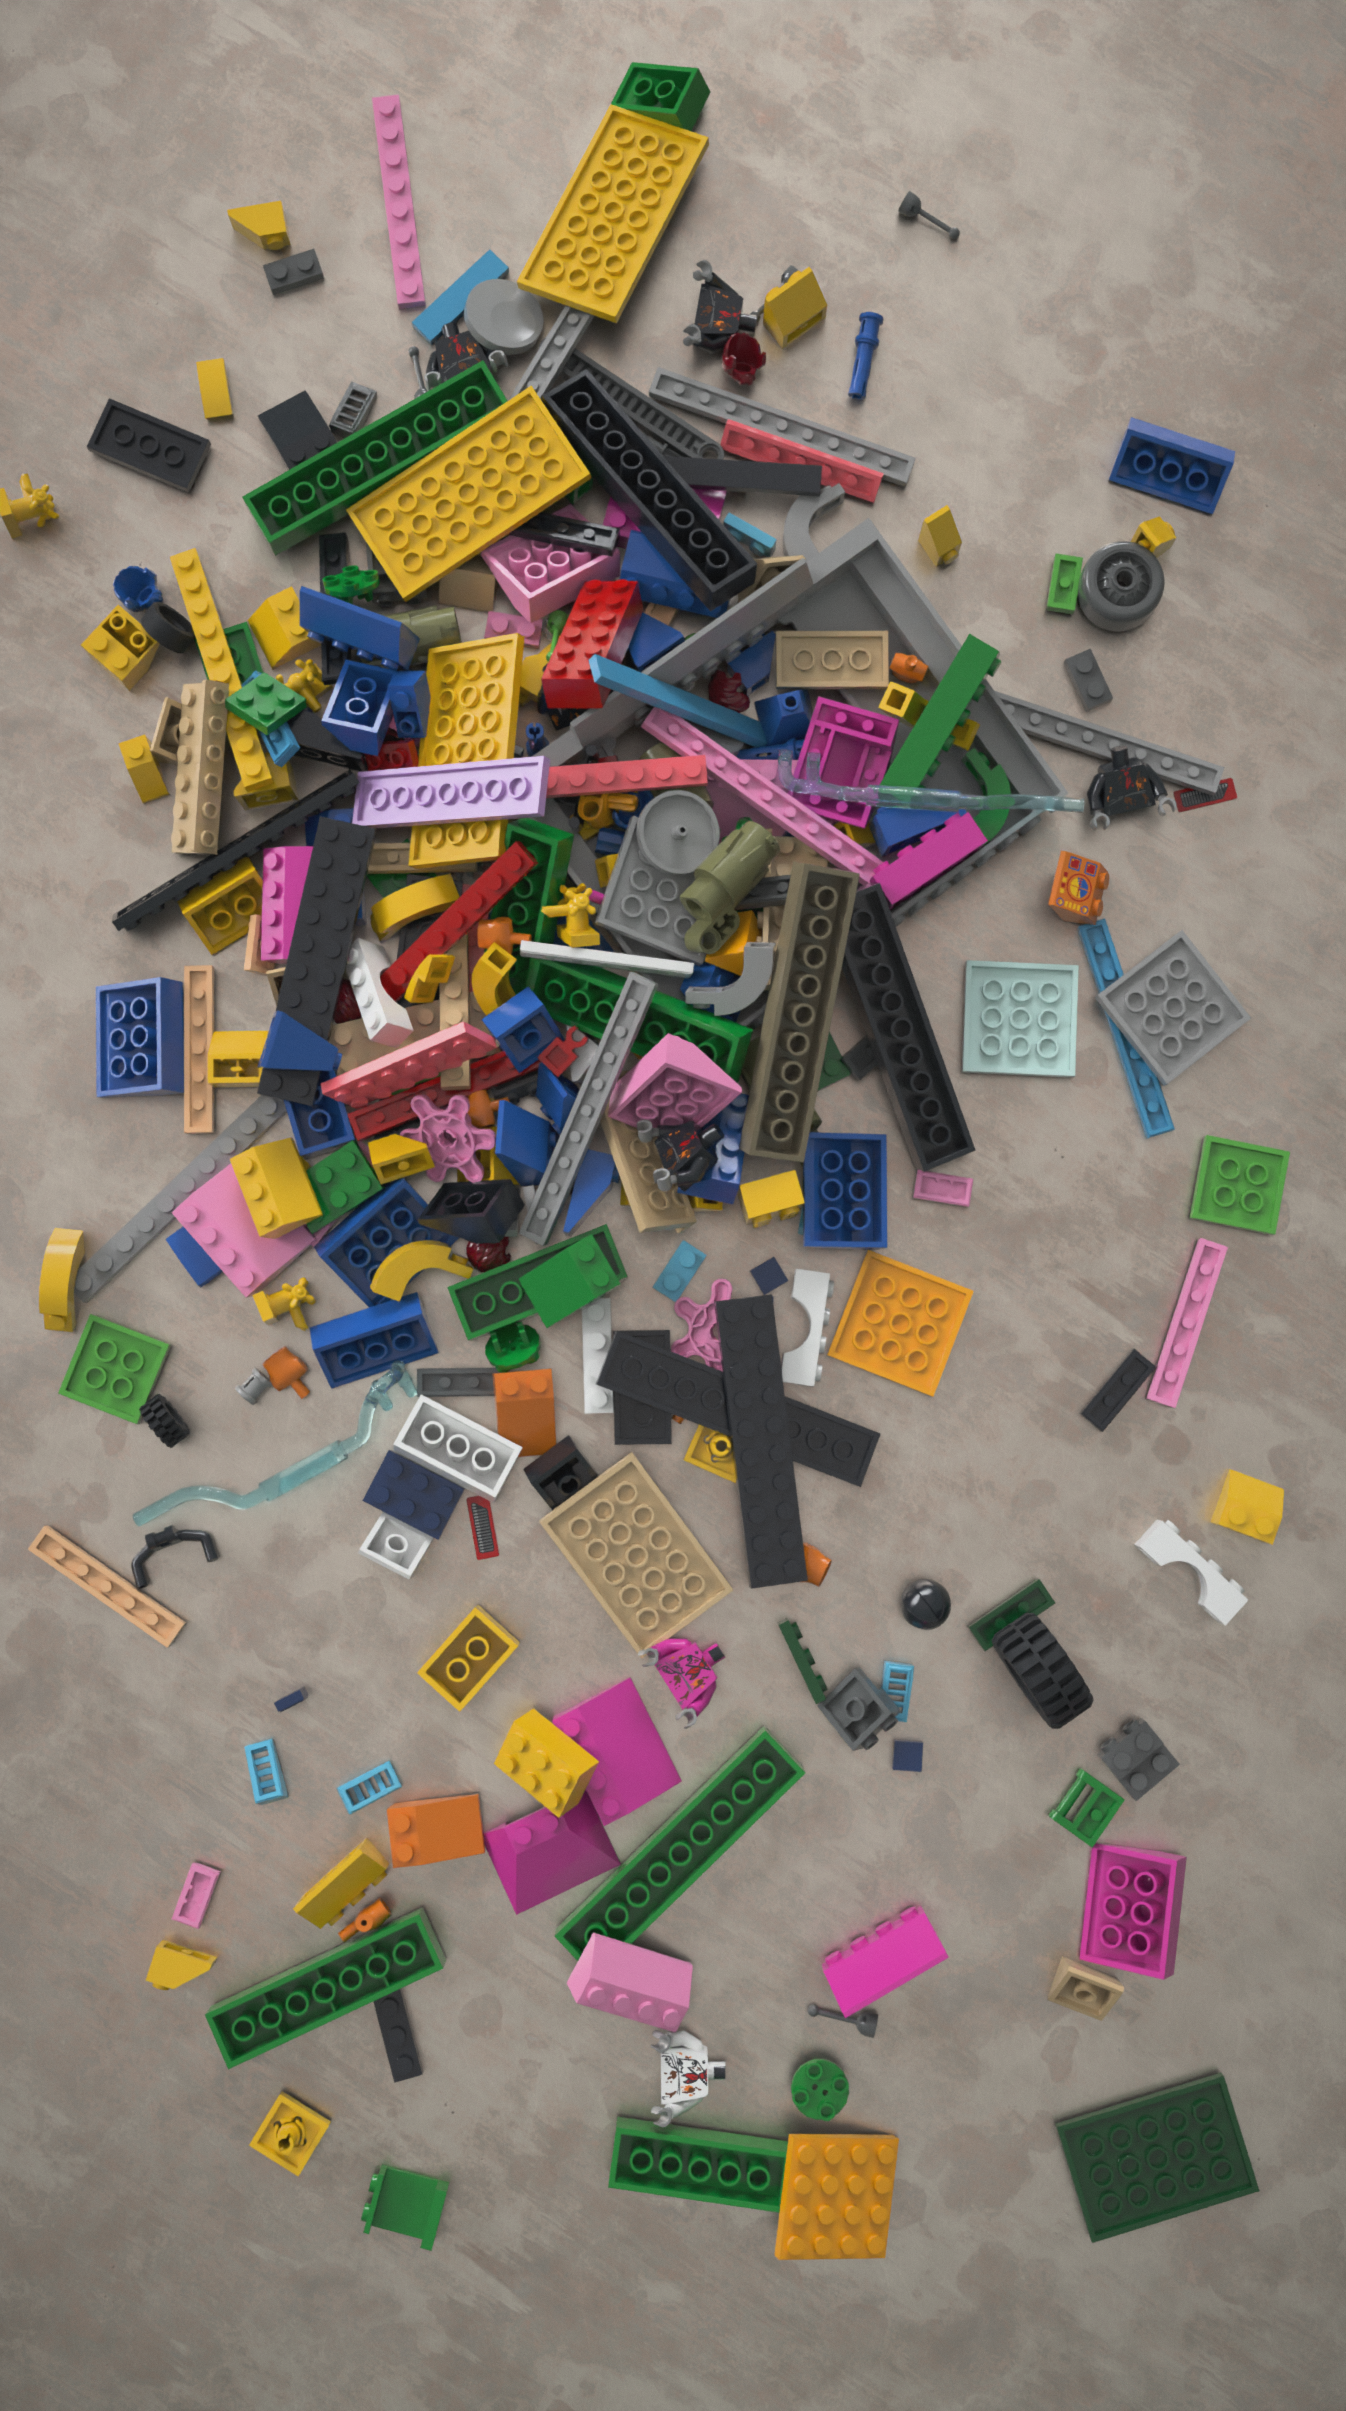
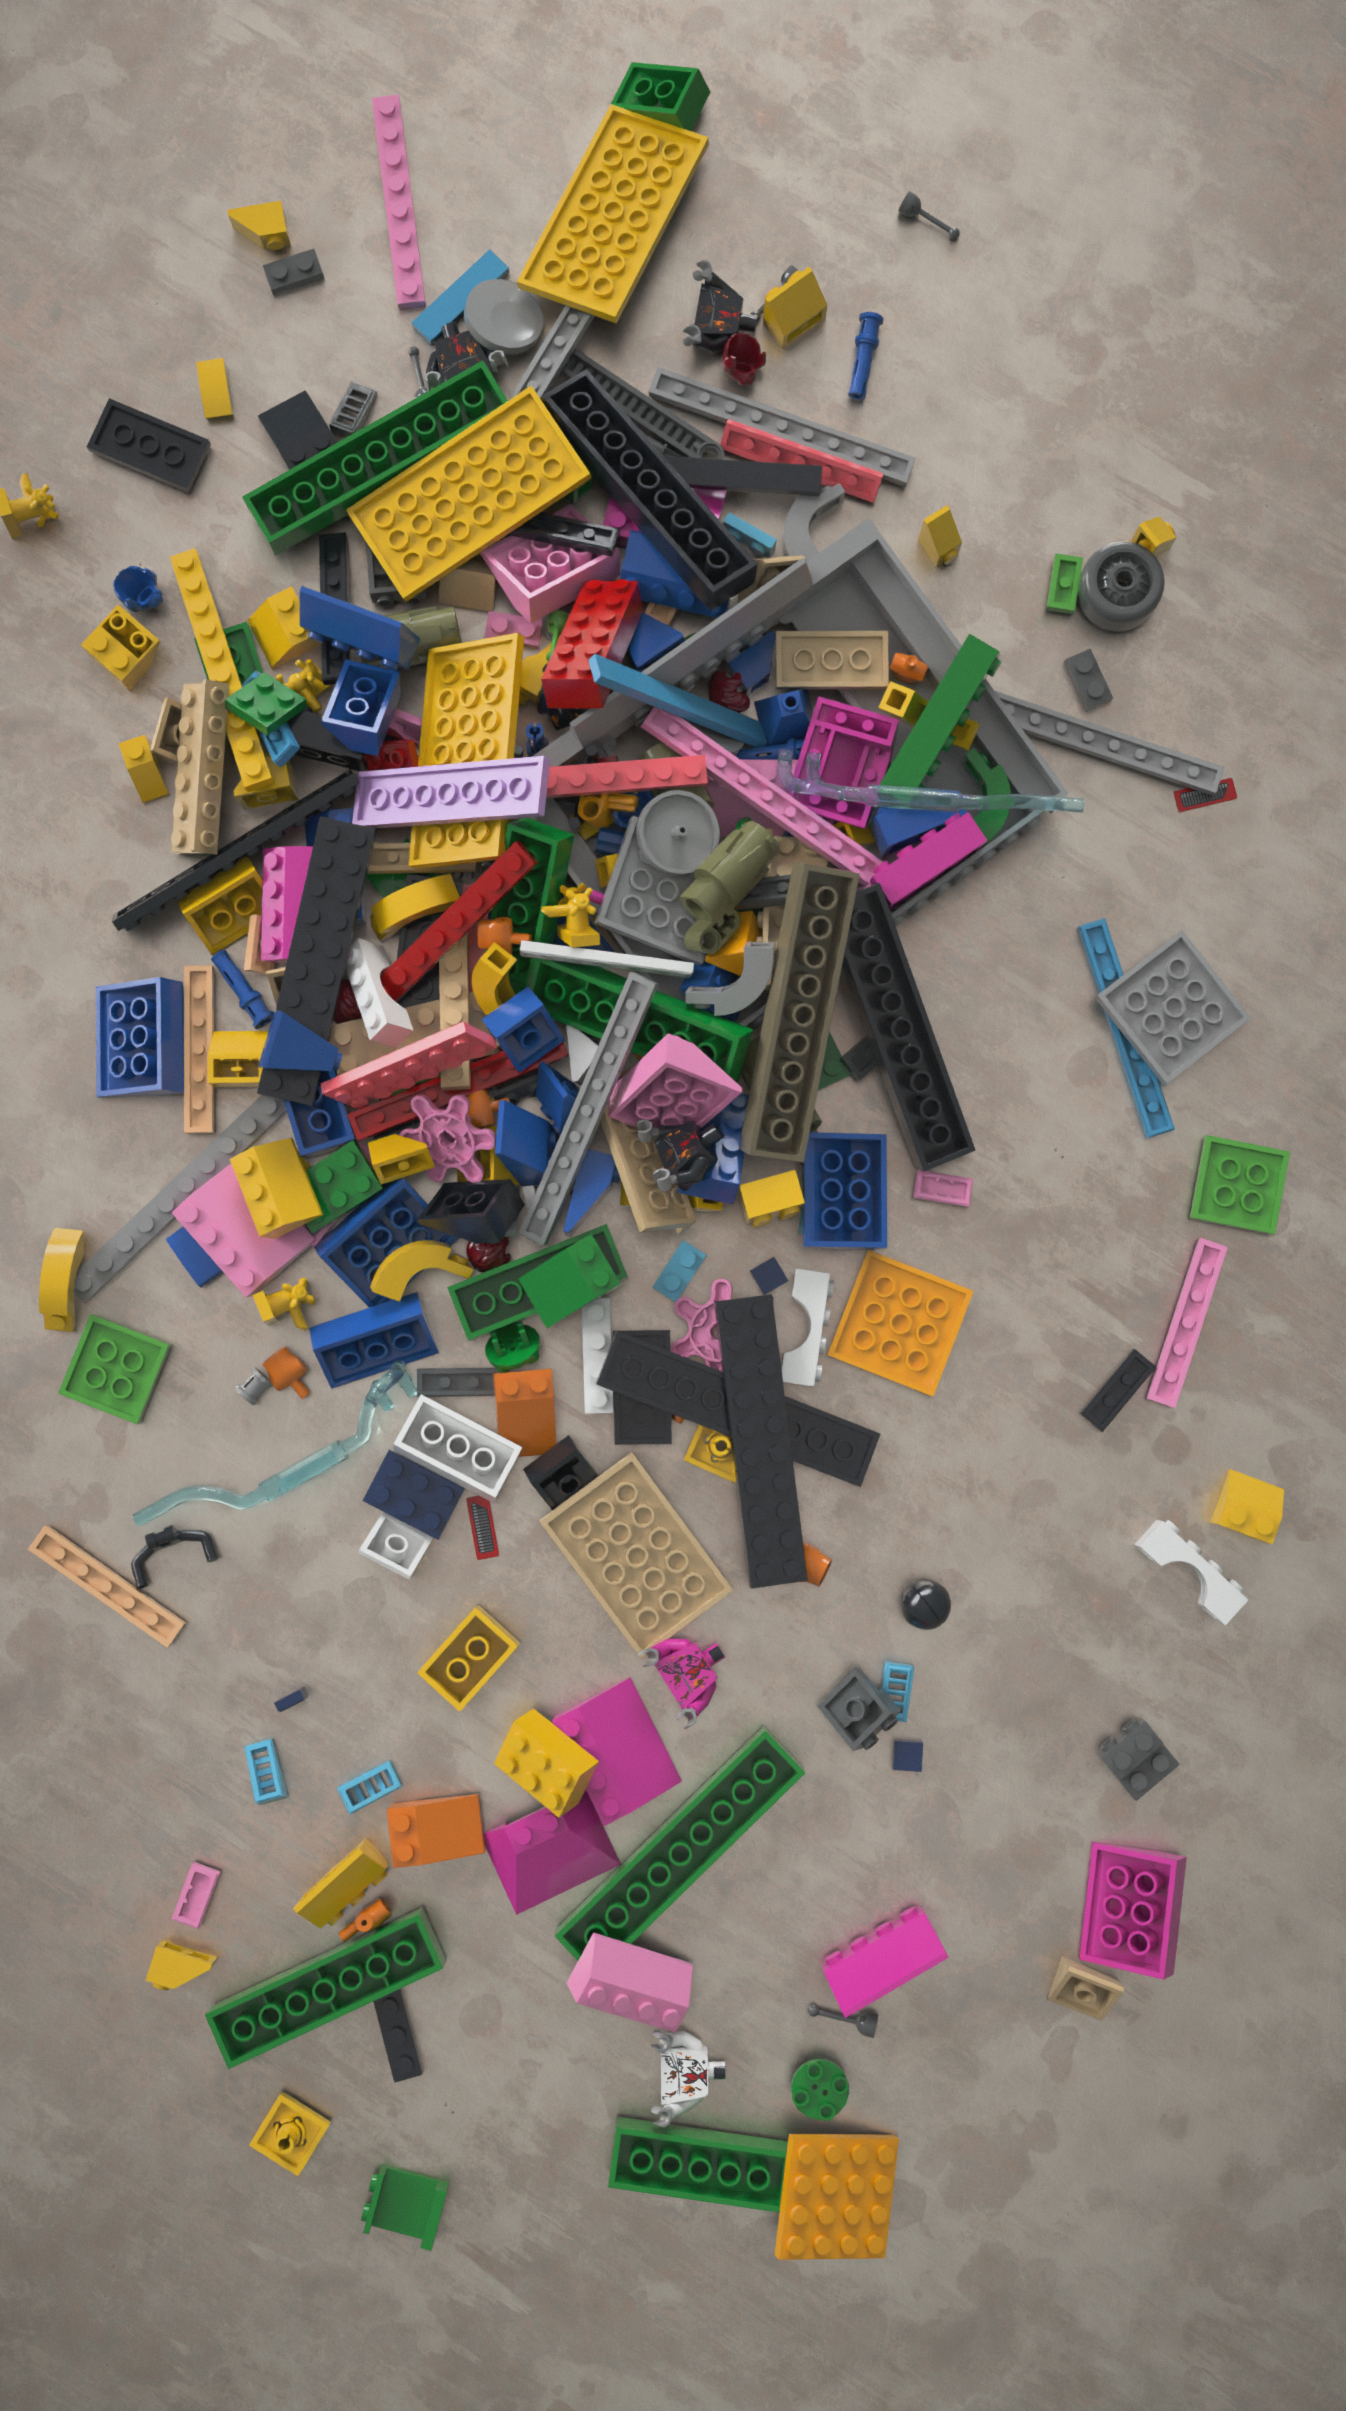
(164, 1420): black tyre -> none
(168, 627): black tyre -> none
(249, 999): none -> blue pin
(352, 583): green plate -> none
(410, 703): blue slope -> none
(429, 974): yellow slope -> none
(560, 1053): red plate -> none
(803, 1659): dark green plate -> none
(1020, 1018): light aqua plate -> none
(1030, 1599): dark green plate -> none
(1042, 1670): black tyre -> none
(1078, 889): orange slope -> none
(1093, 1814): green plate -> none
(1125, 787): black torso -> none
(1157, 2157): dark green plate -> none
(1172, 465): blue slope -> none

